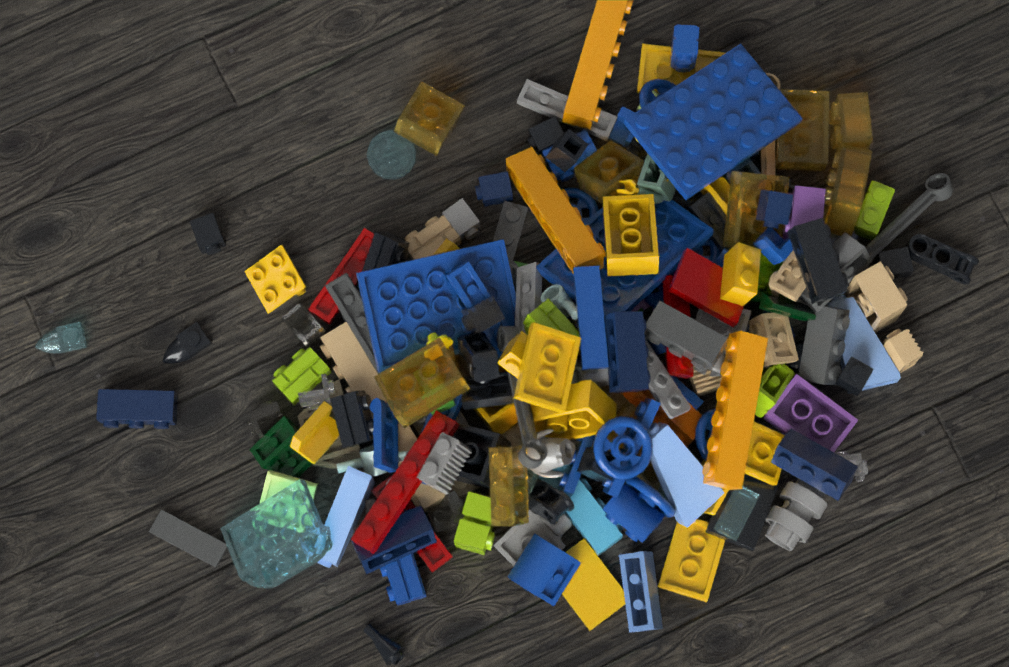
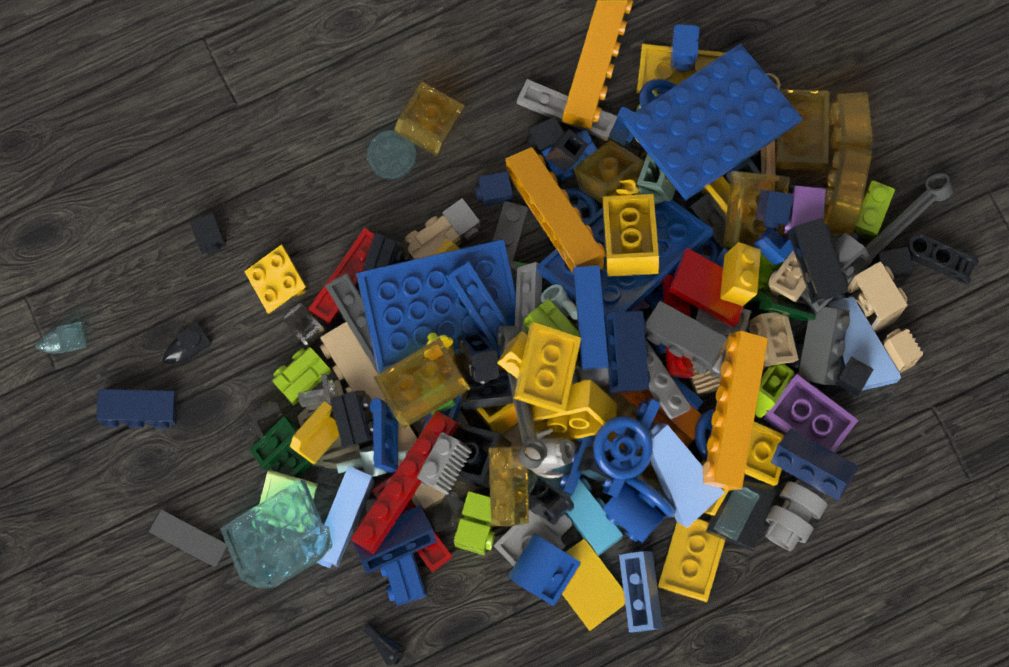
(482, 315): clear smoke bracket -> none
(862, 469): clear bracket -> none

